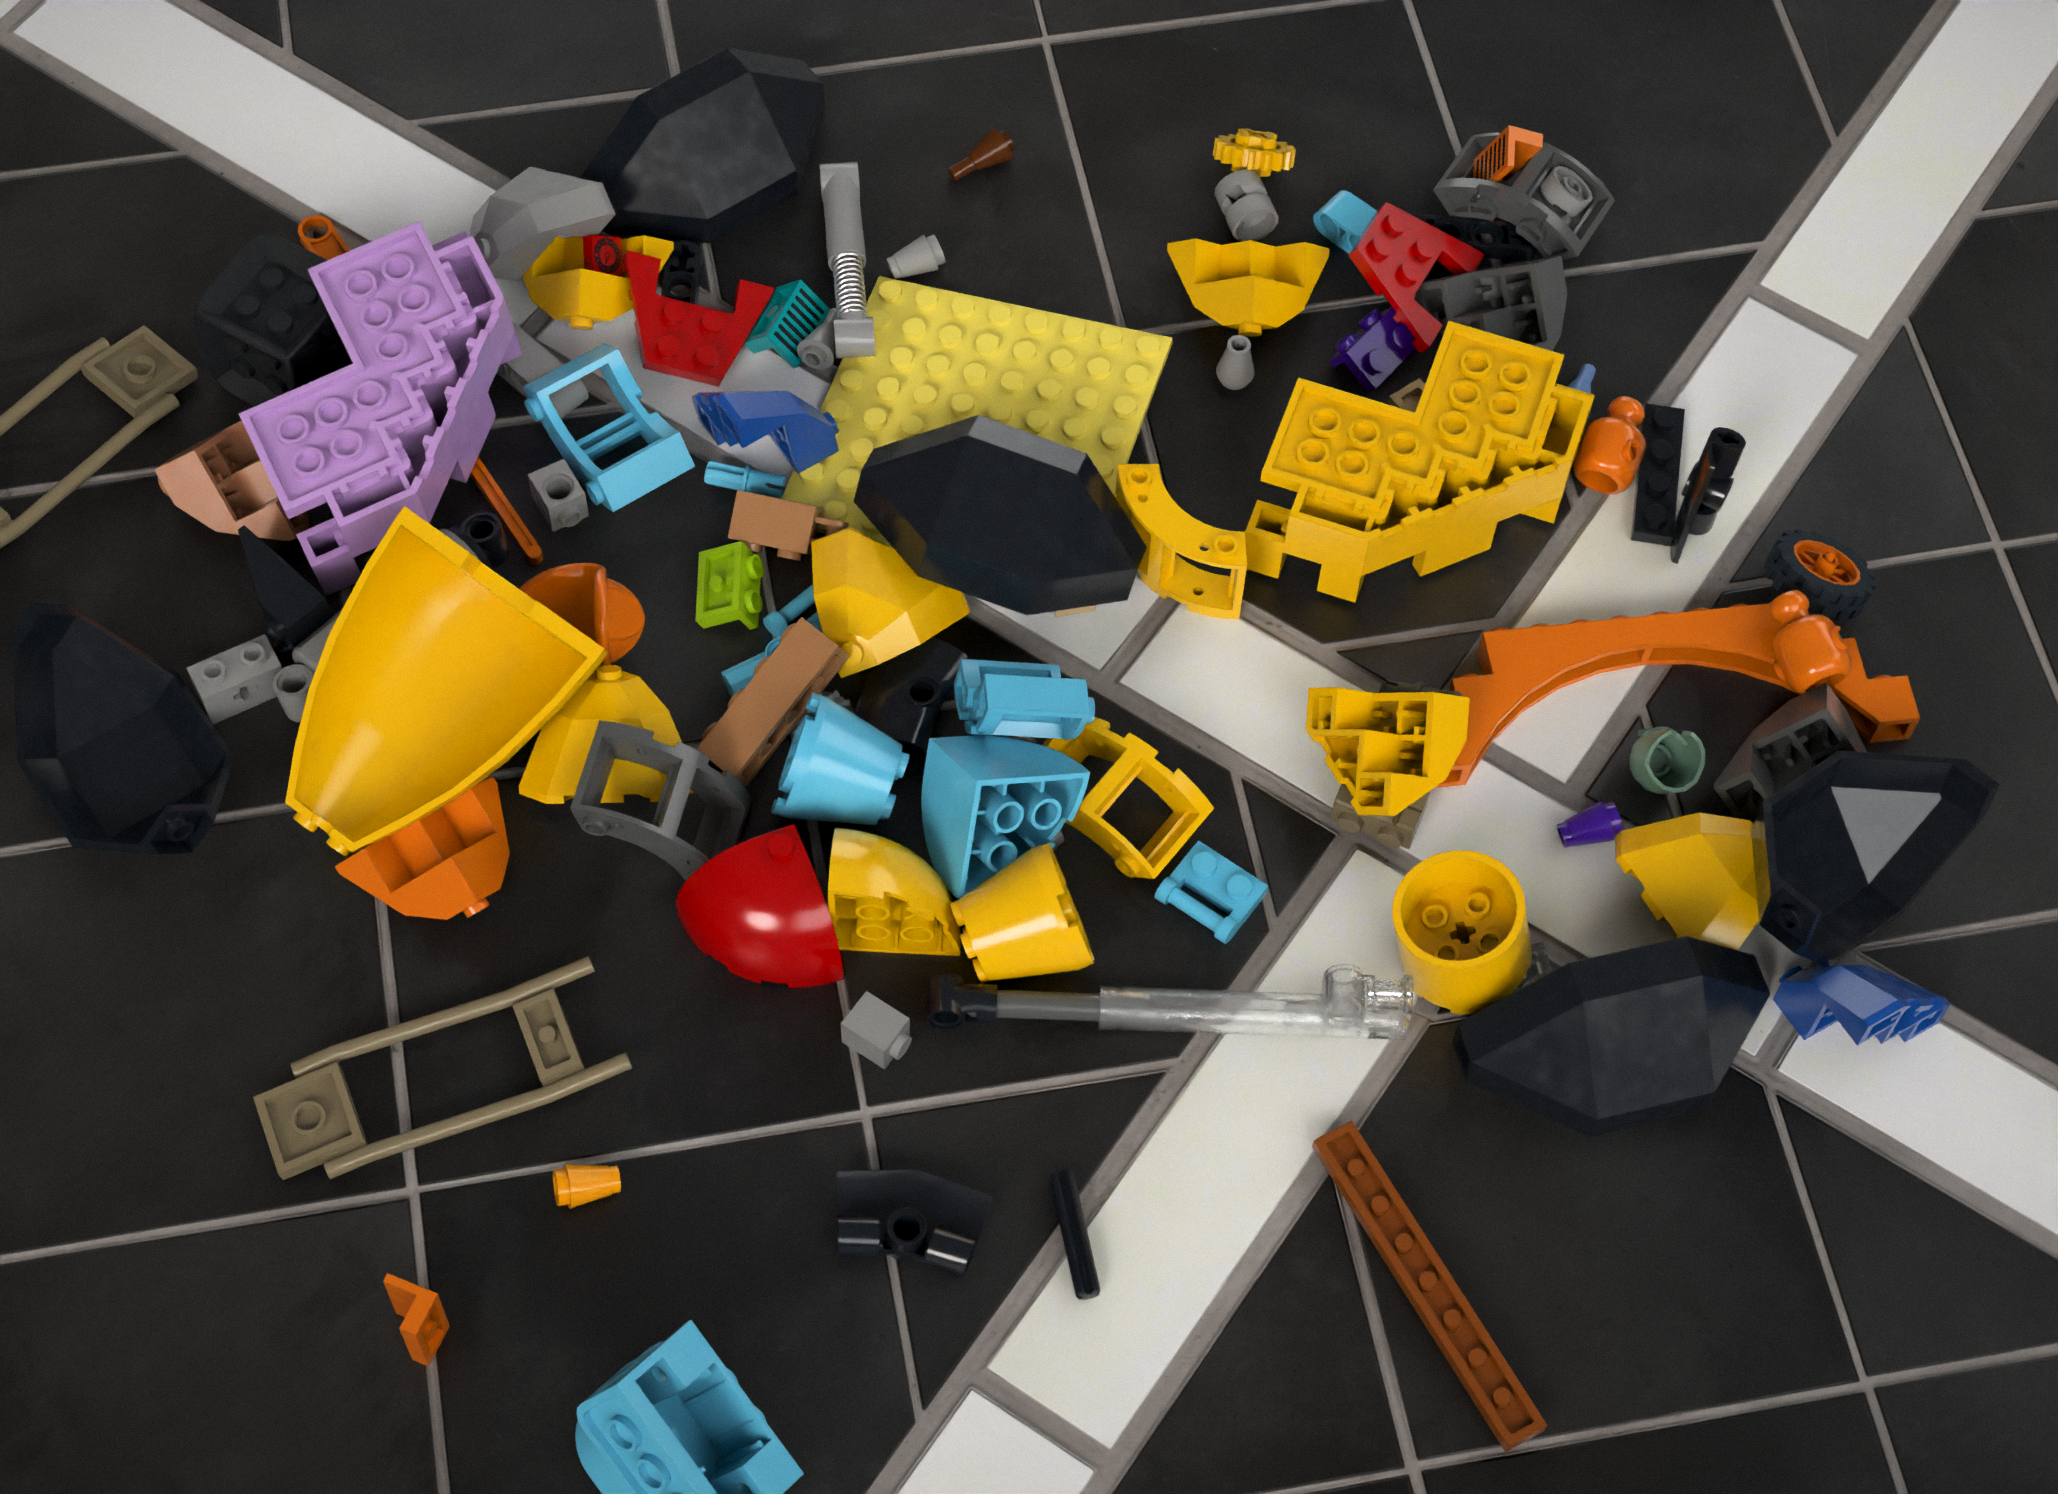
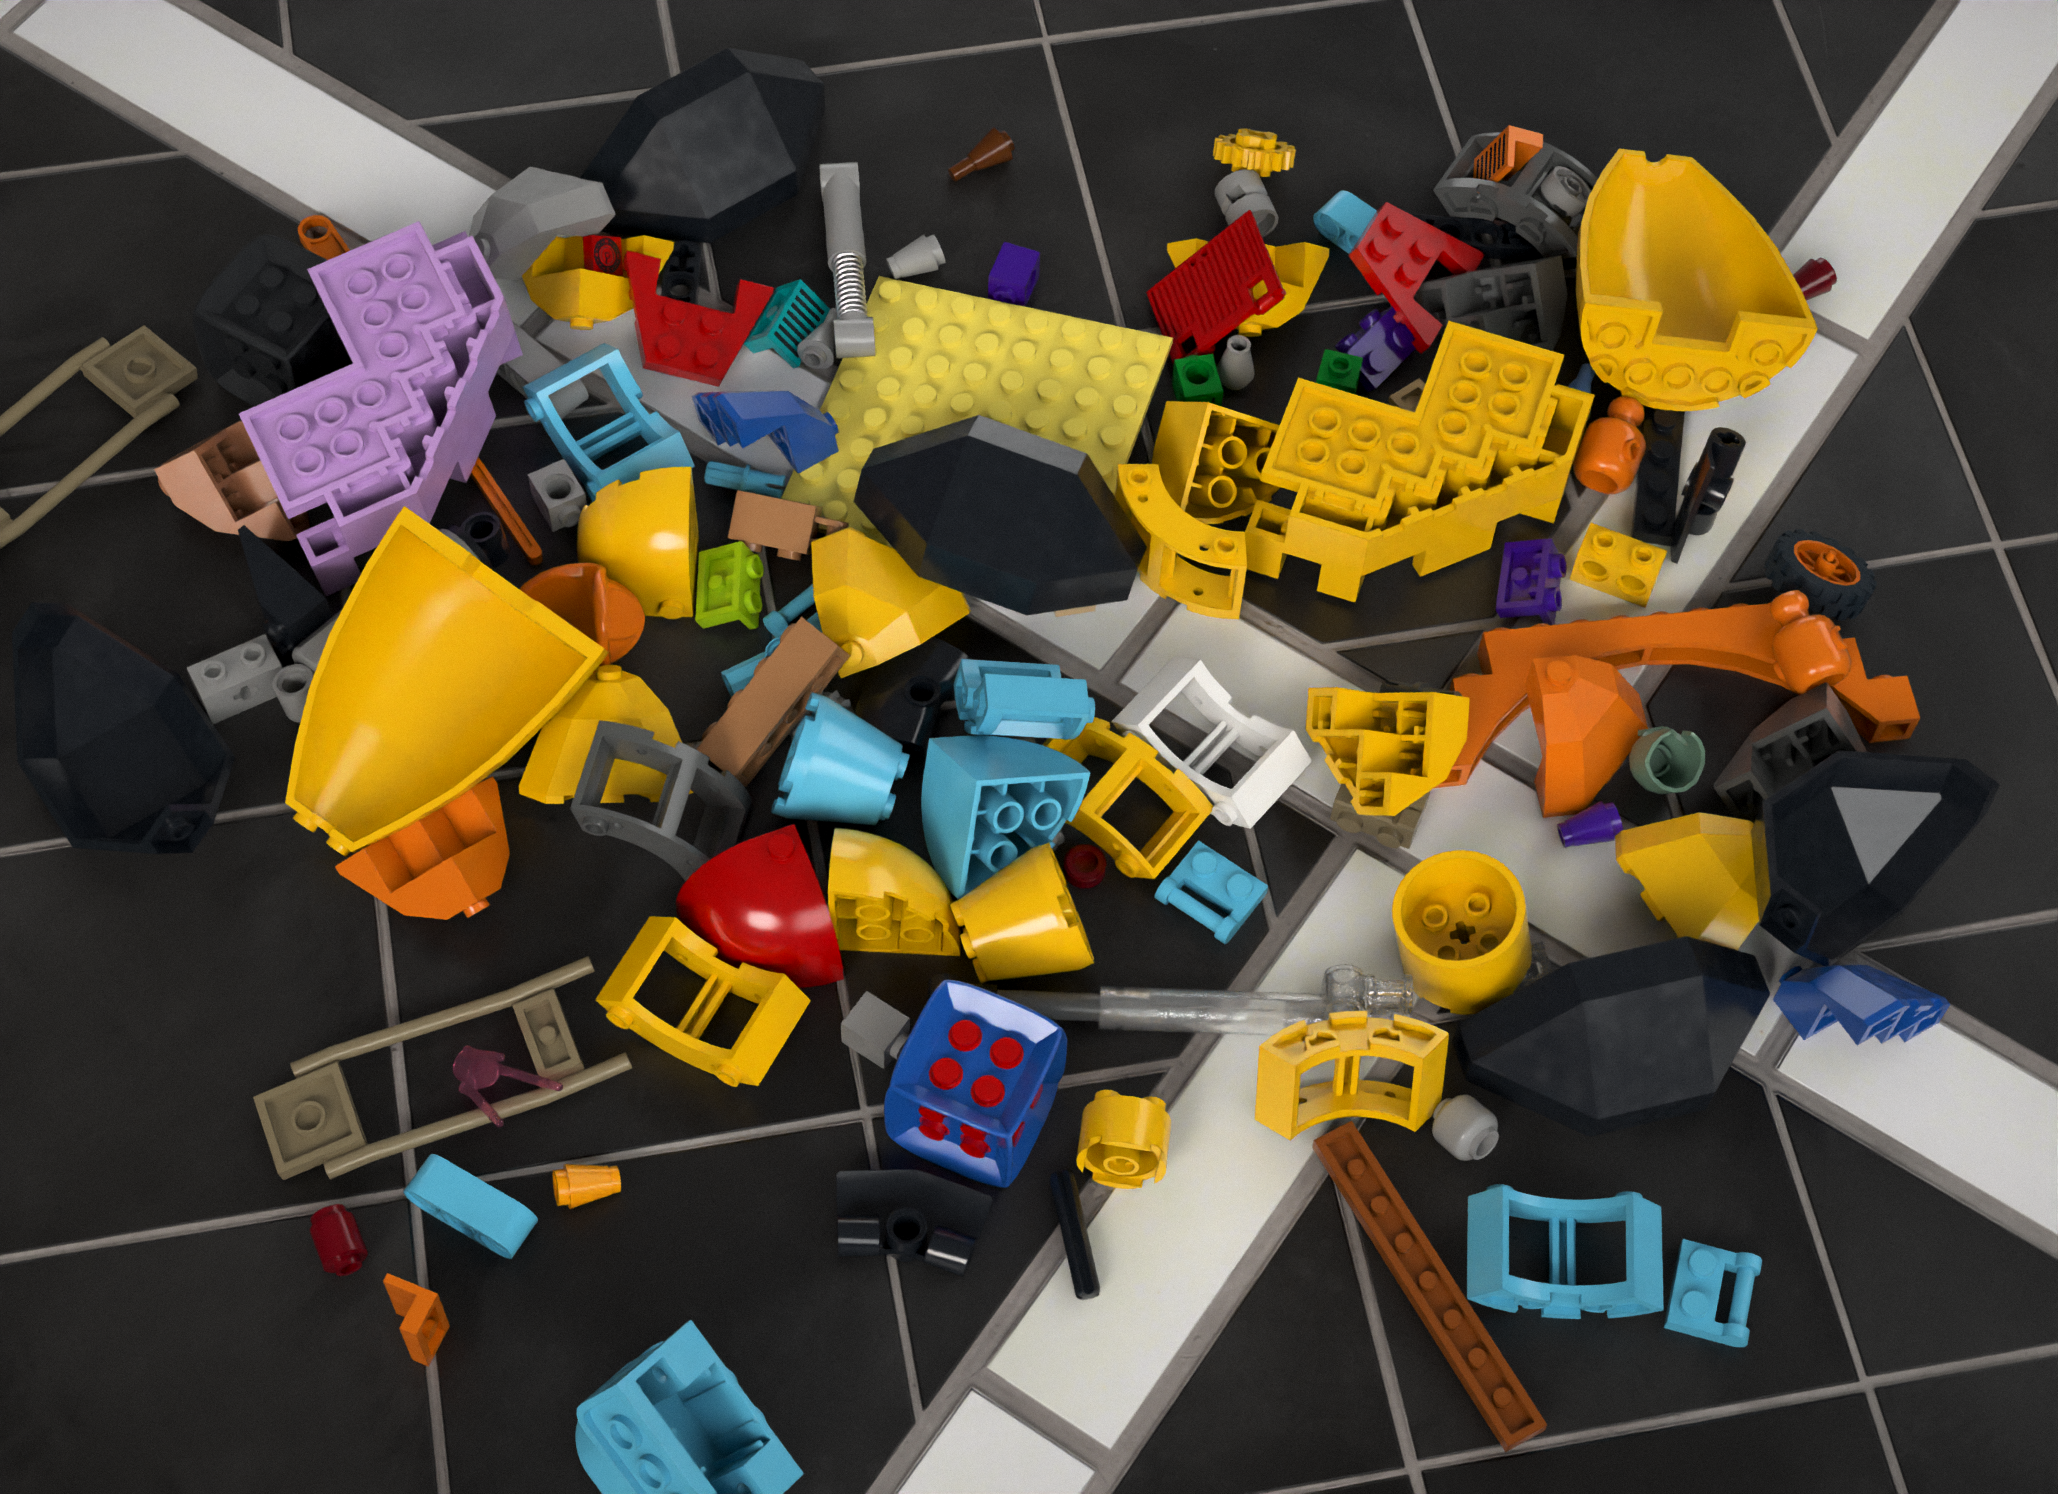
(338, 1240): none -> dark red brick
(471, 1206): none -> medium azure beam
(480, 1070): none -> clear pink plant
(646, 539): none -> yellow brick
(760, 1041): none -> yellow window
(975, 1083): none -> blue piece
(1014, 274): none -> dark purple brick
(1084, 866): none -> dark red tile
(1124, 1139): none -> yellow brick
(1197, 380): none -> green brick
(1213, 289): none -> red window
(1213, 459): none -> yellow brick
(1280, 749): none -> white window
(1340, 371): none -> green brick
(1346, 1039): none -> yellow window
(1465, 1127): none -> light grey head
(1531, 580): none -> dark purple bracket
(1561, 1298): none -> medium azure window
(1584, 728): none -> orange brick
(1618, 565): none -> yellow brick
(1682, 288): none -> yellow panel
(1697, 1291): none -> medium azure plate
(1815, 278): none -> dark red cone

